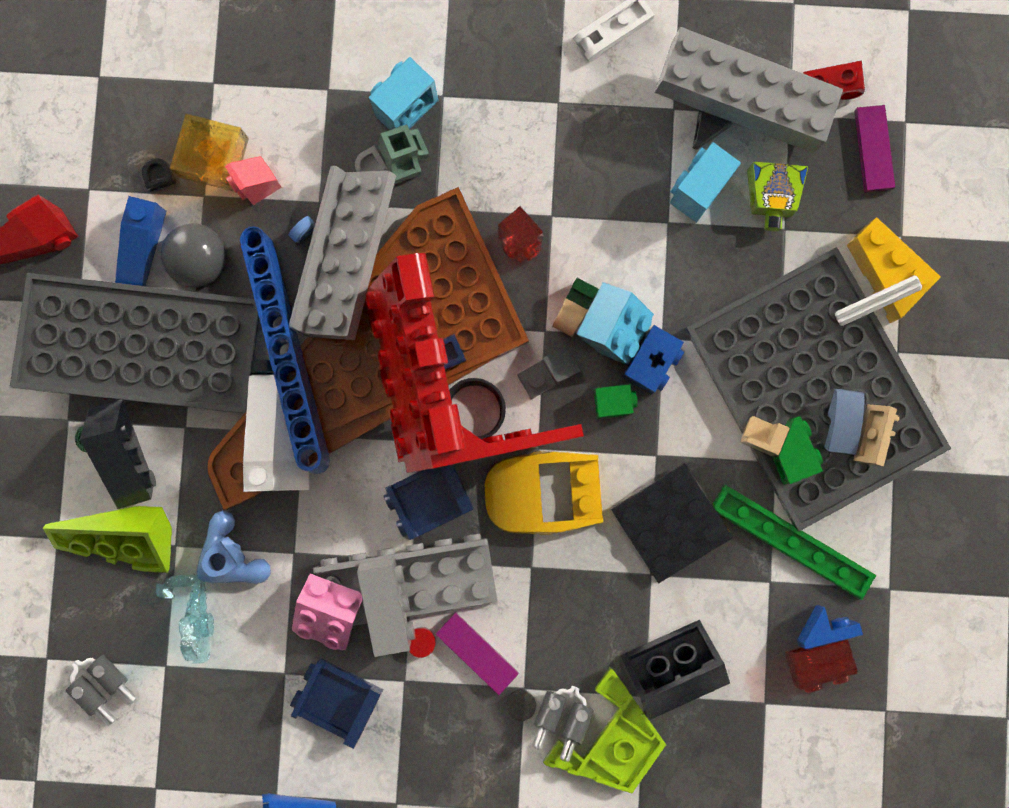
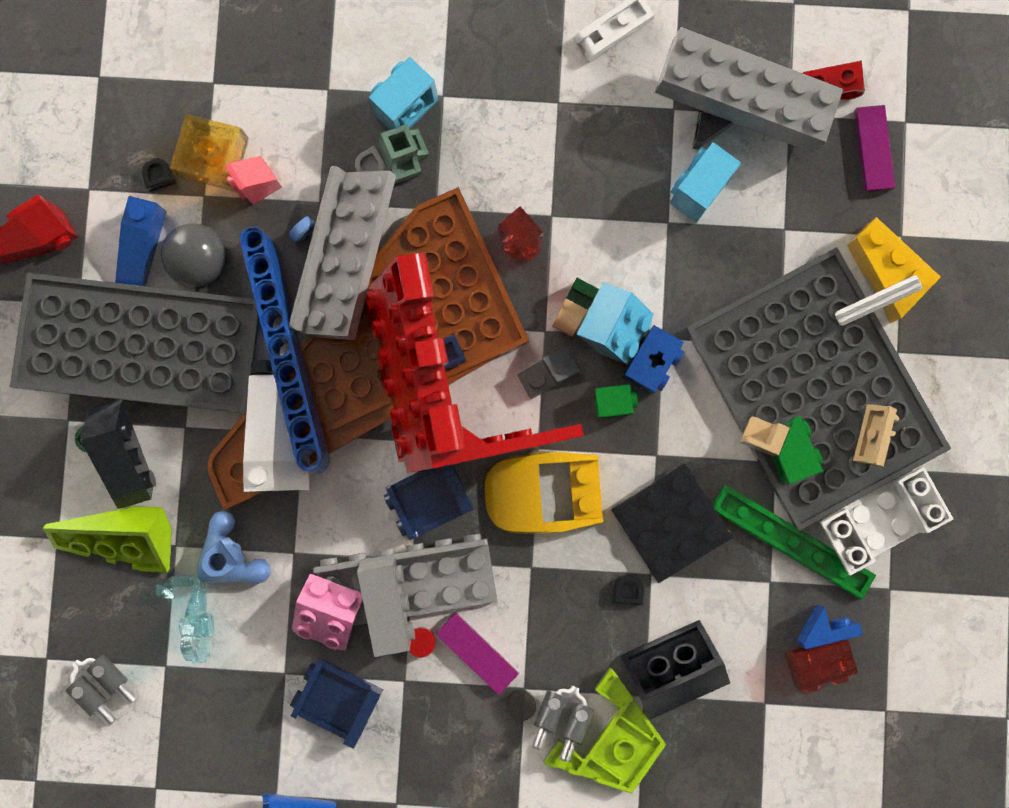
(486, 384): black tyre -> none
(628, 590): none -> black tile
(775, 191): torso -> none
(846, 421): sand blue slope -> none
(885, 519): none -> white slope

